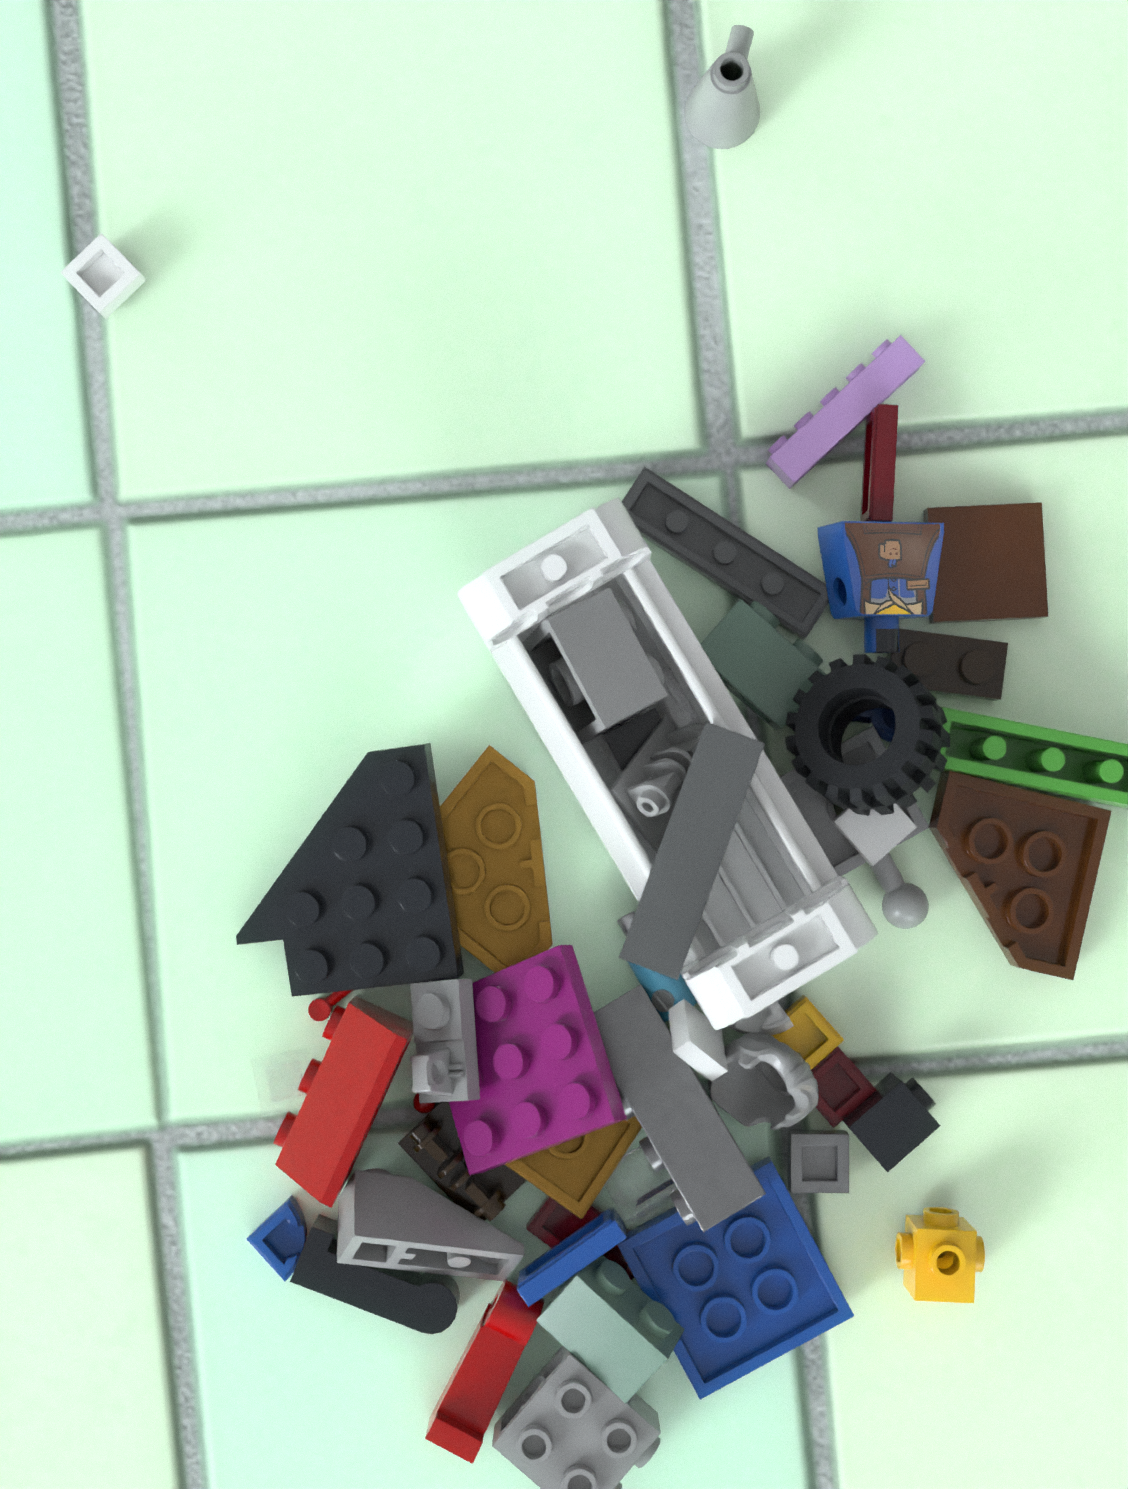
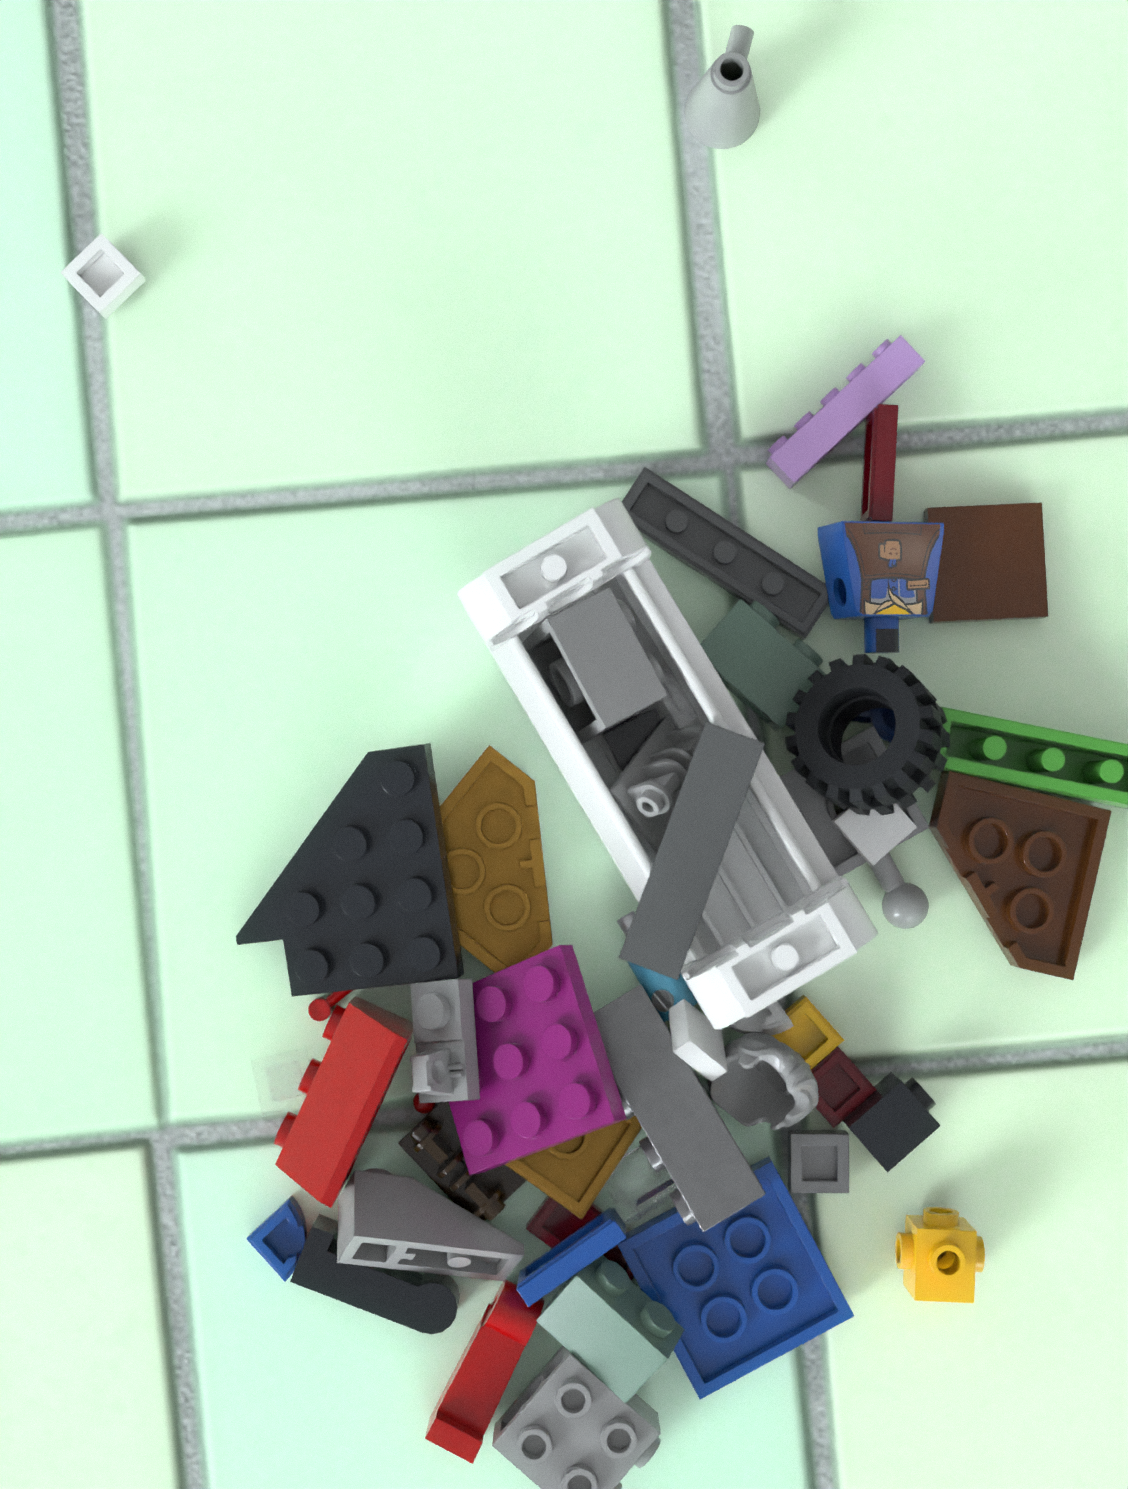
(953, 663): dark brown plate -> none

